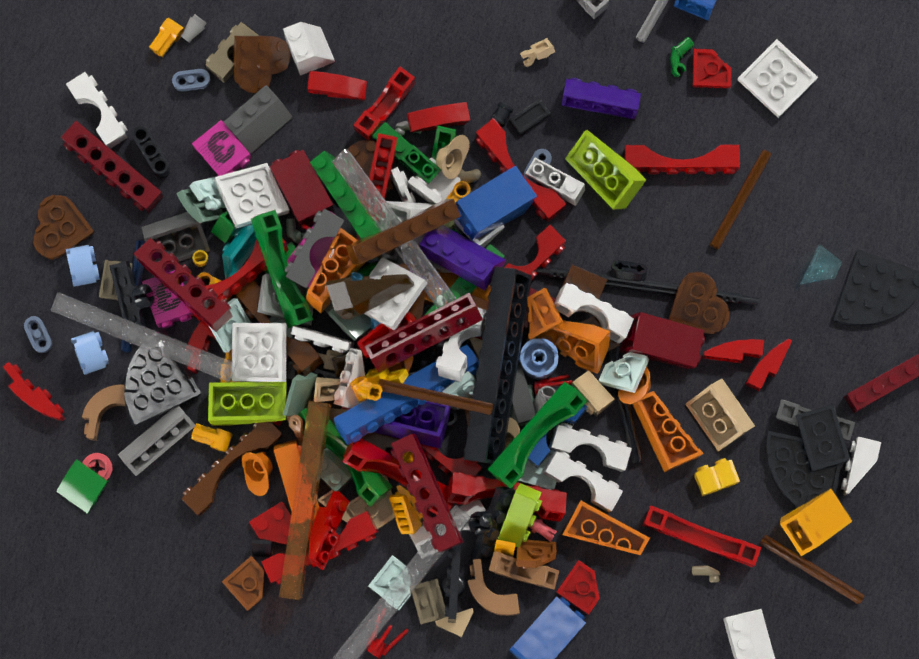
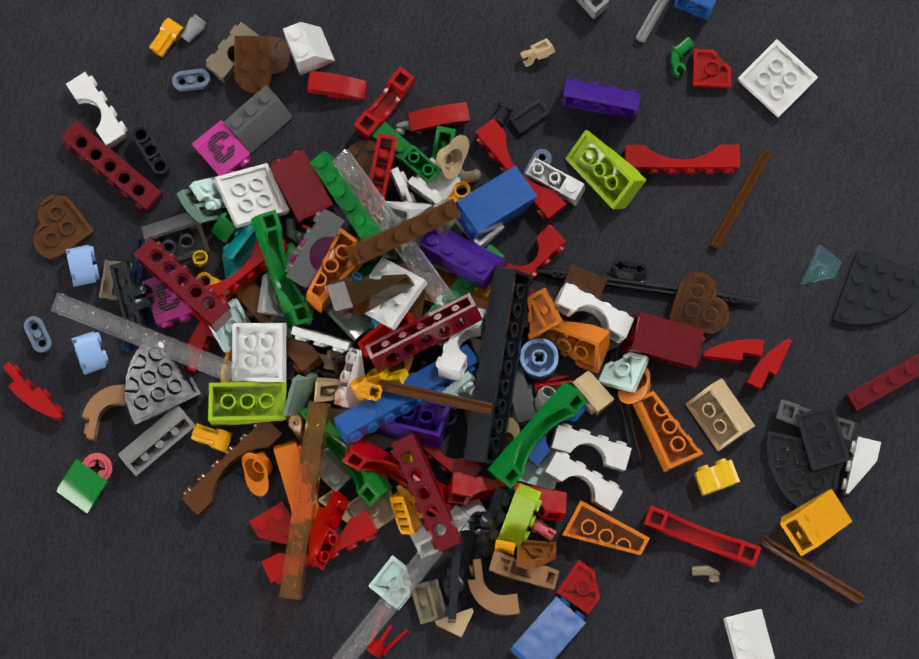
(247, 583): dark orange plate -> none

